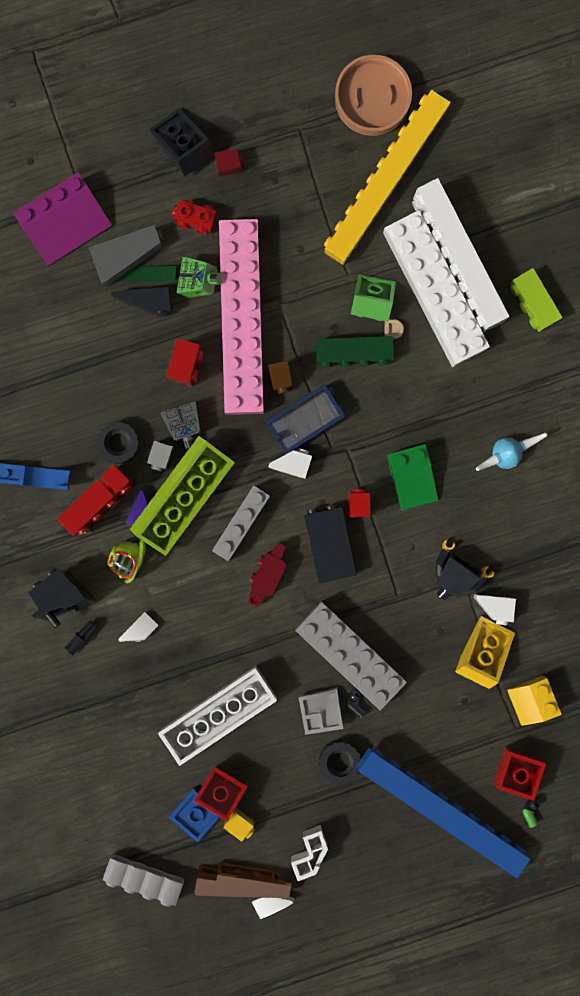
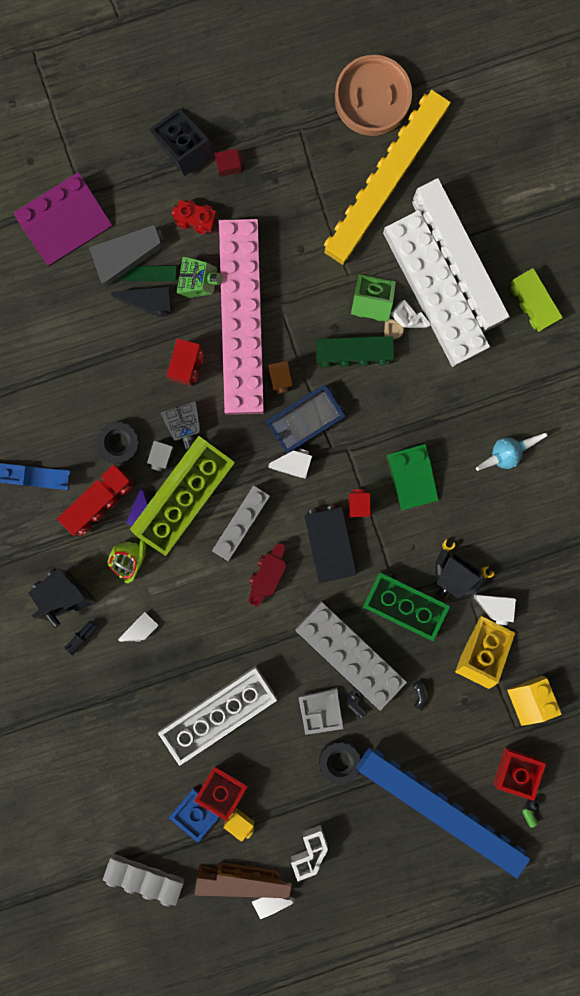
(406, 606): none -> green brick
(407, 317): none -> white slope
(422, 693): none -> black arm

